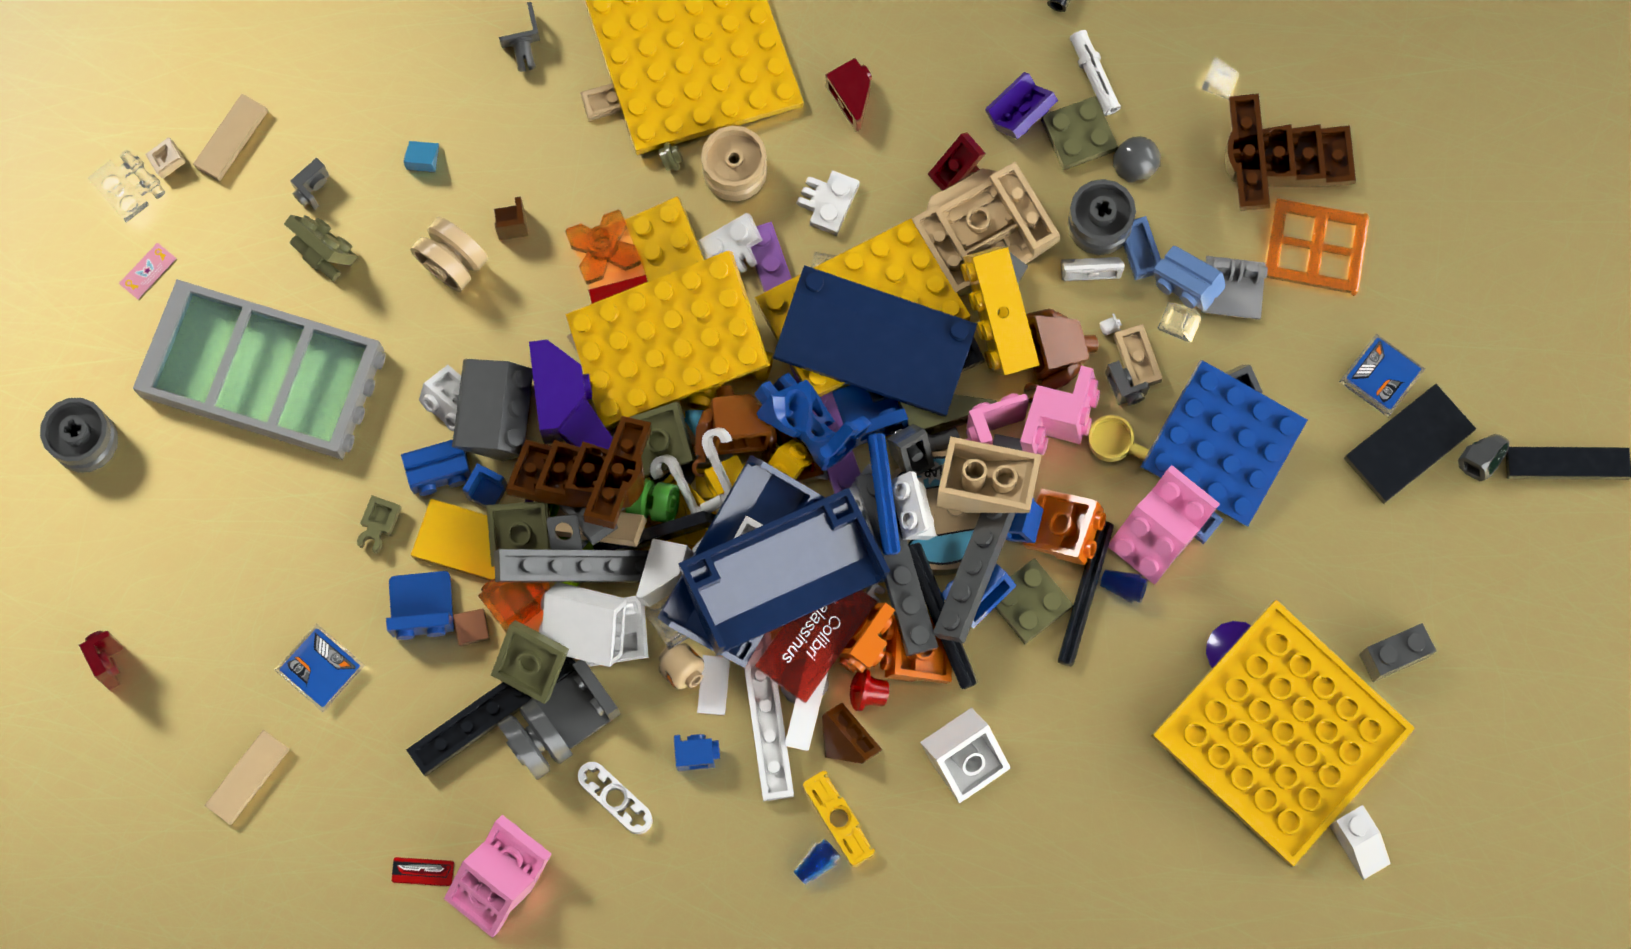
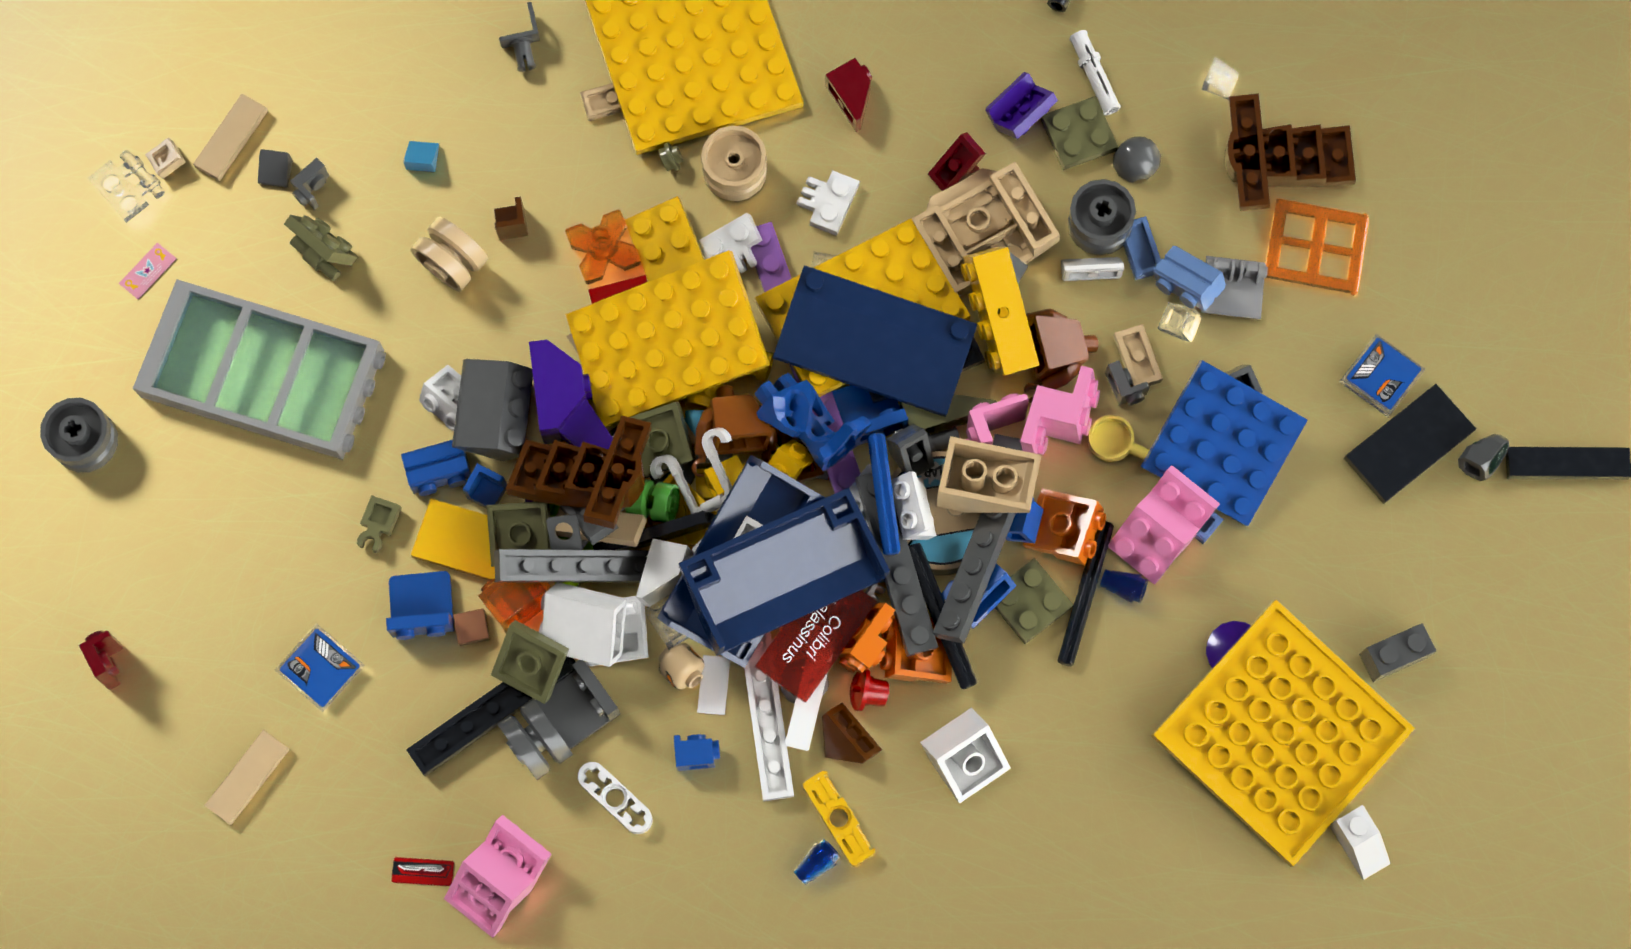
(274, 168): none -> dark grey slope
(1110, 325): white piece -> none

